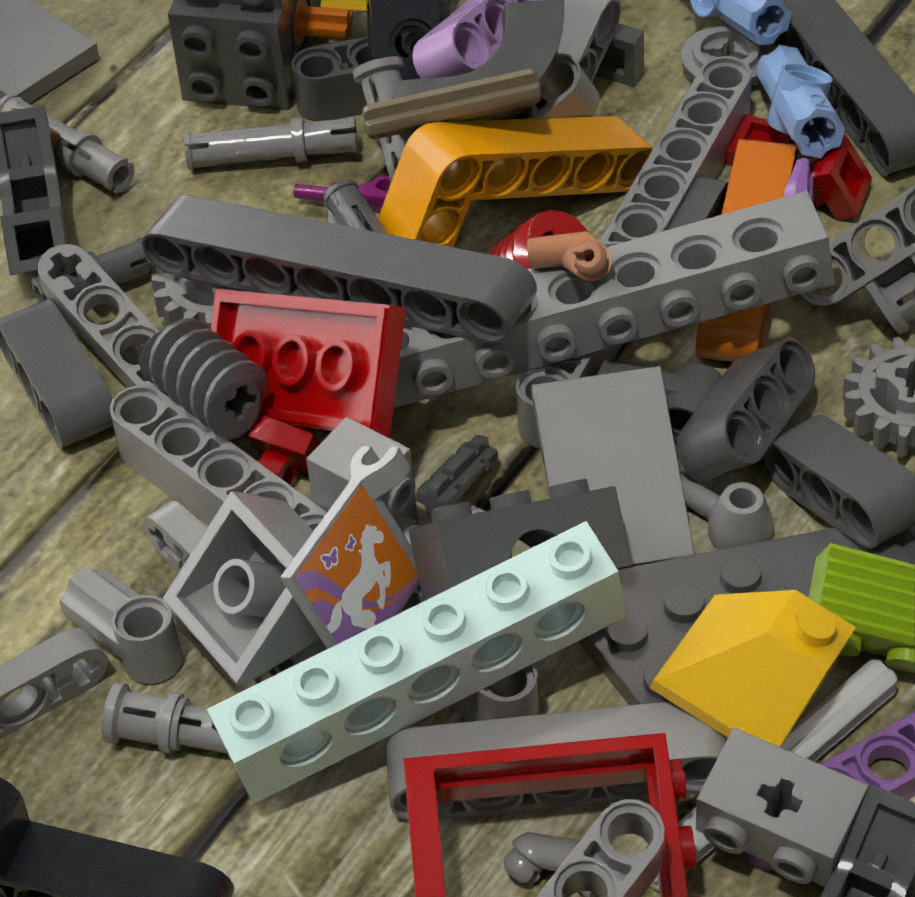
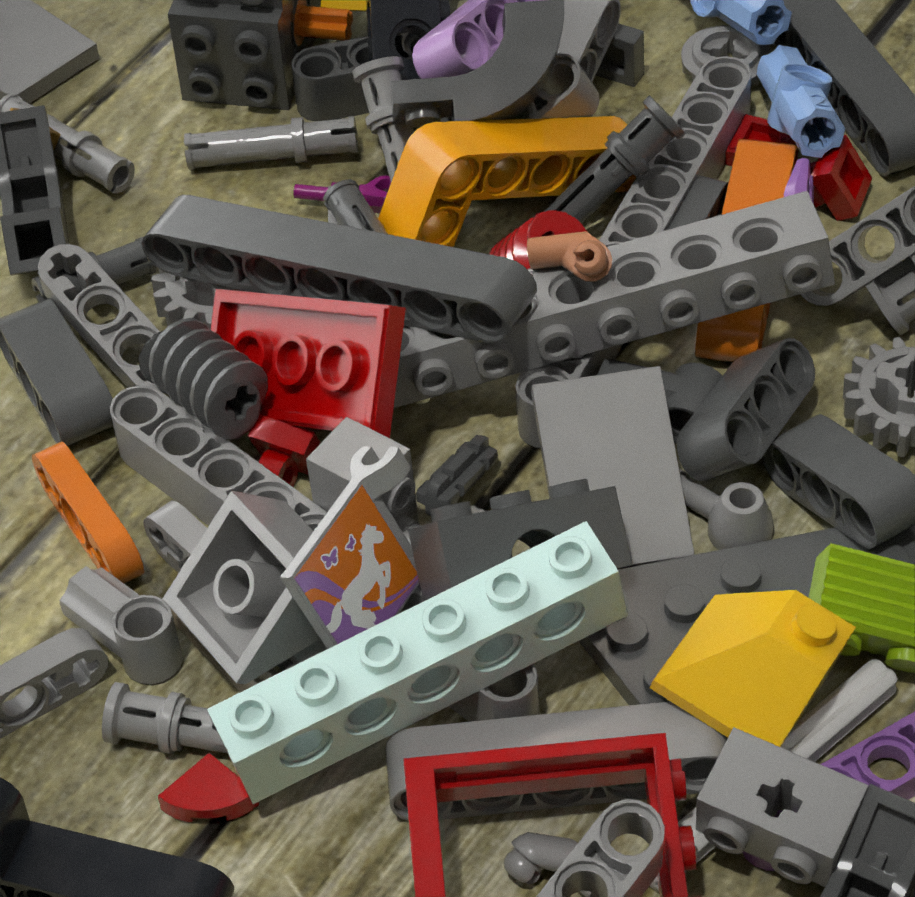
(87, 513): none -> orange beam
(206, 792): none -> red tile
(452, 103): dark tan axle -> none
(625, 155): none -> dark grey pin

